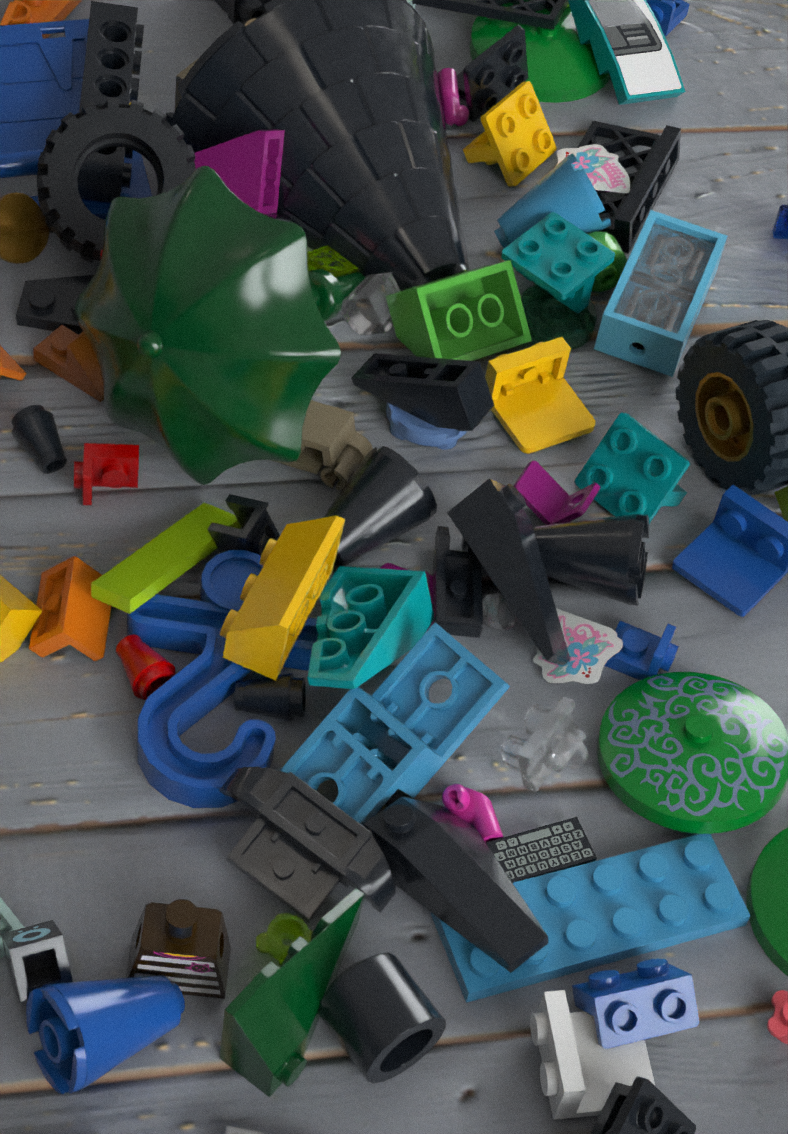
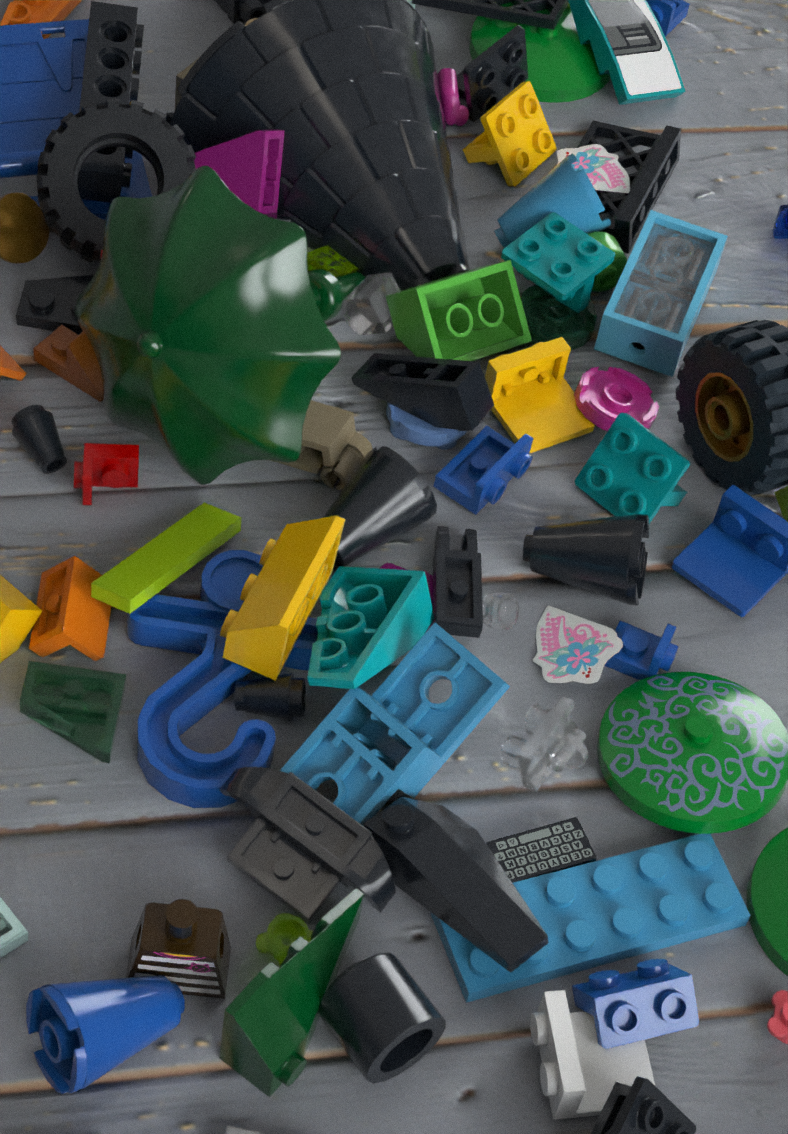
(36, 957): black brick -> none
(75, 704): none -> clear green wing
(143, 666): red cone -> none
(255, 524): black window -> none
(474, 809): dark pink arm -> none
(484, 469): none -> blue bracket
(508, 550): black wedge -> none
(549, 499): magenta bracket -> none
(611, 392): none -> dark pink tile

